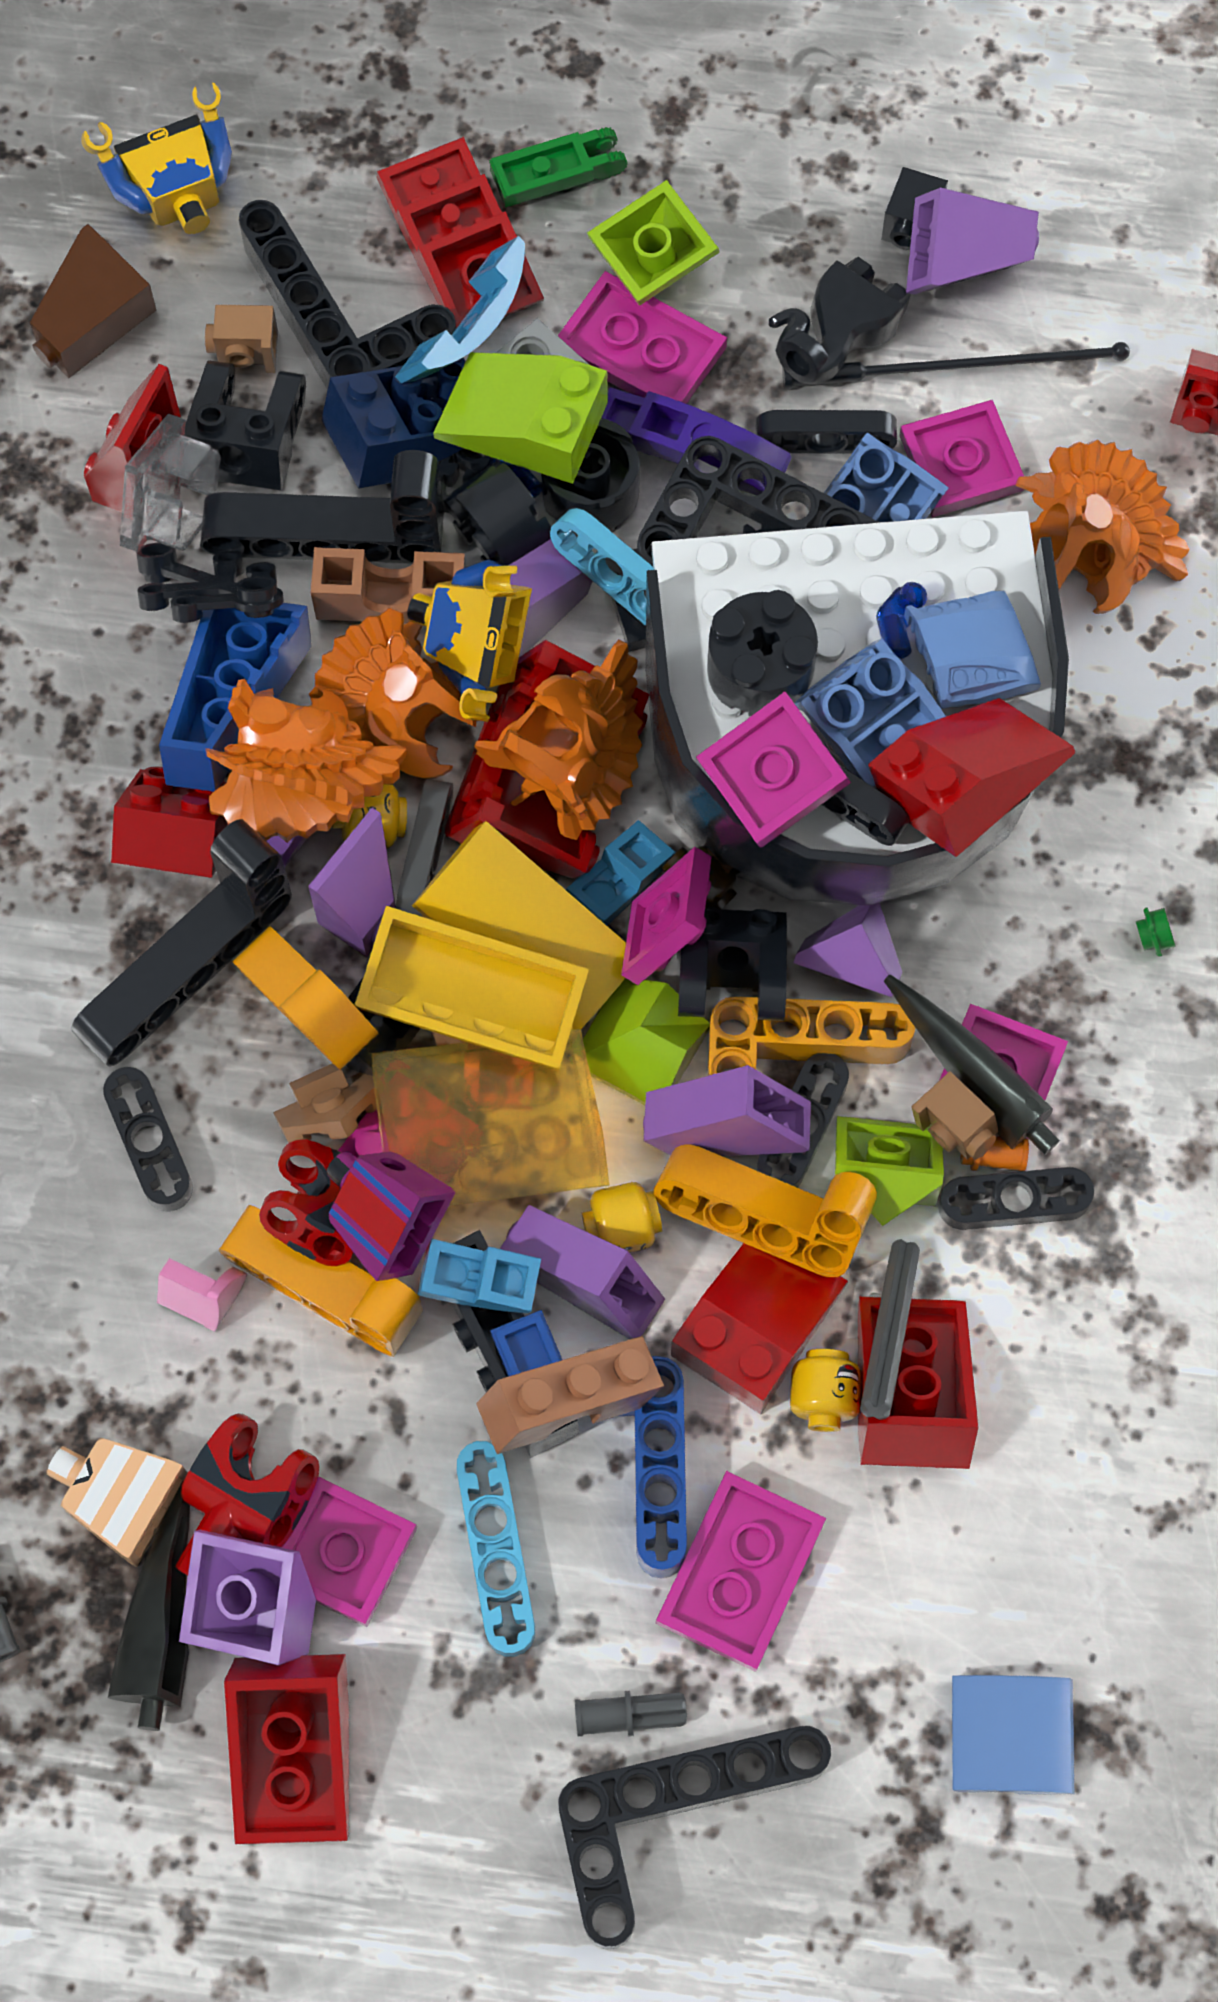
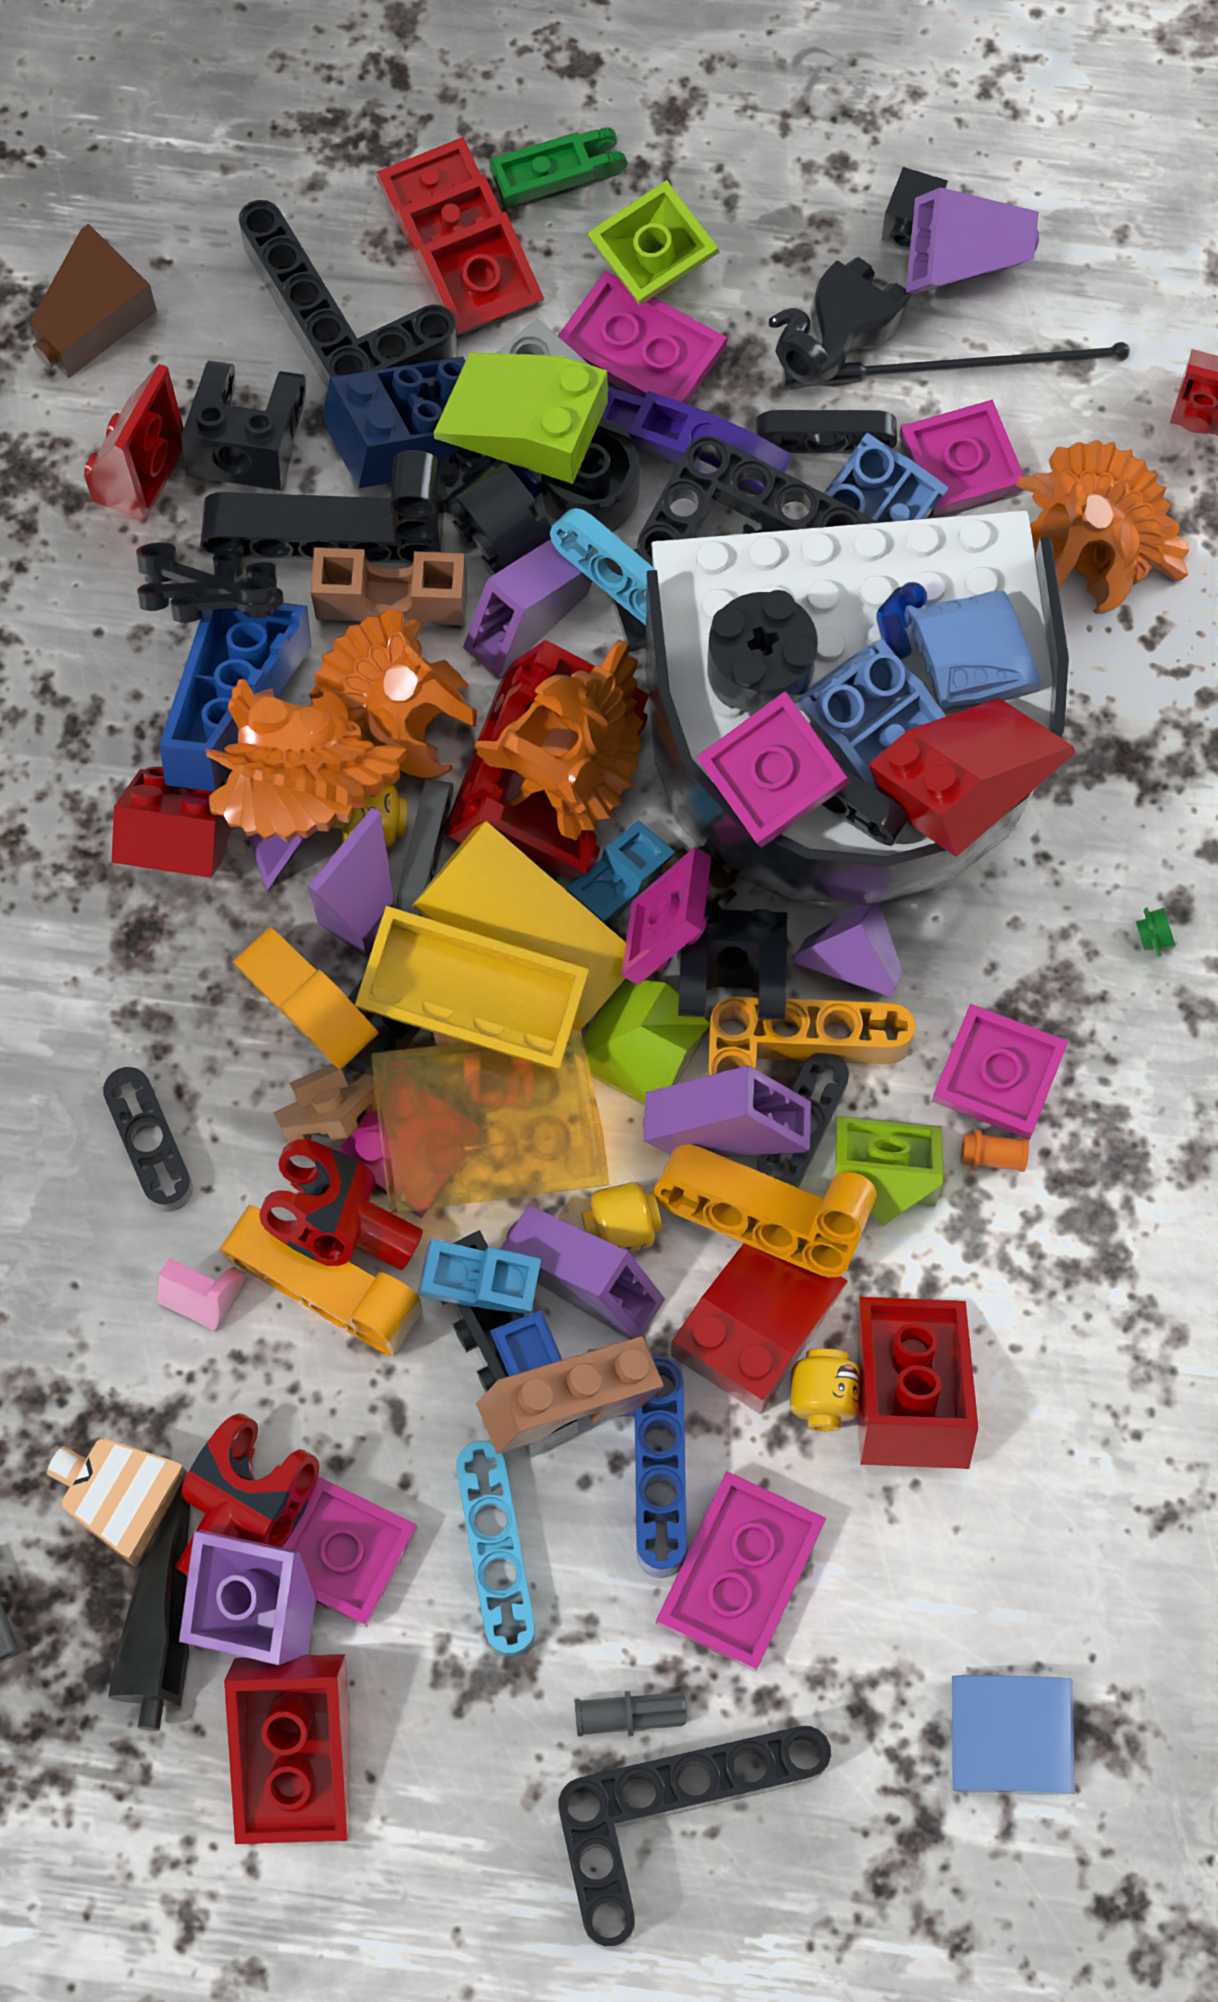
(154, 482): clear panel -> none
(170, 169): torso -> none
(194, 950): black beam -> none
(244, 335): medium nougat brick -> none
(386, 1210): magenta torso -> none
(474, 631): torso -> none
(497, 284): dark azure slope -> none
(890, 1330): dark grey axle -> none
(956, 1118): medium nougat brick -> none
(1015, 1103): pearl dark grey piece -> none
(1055, 1209): black beam -> none

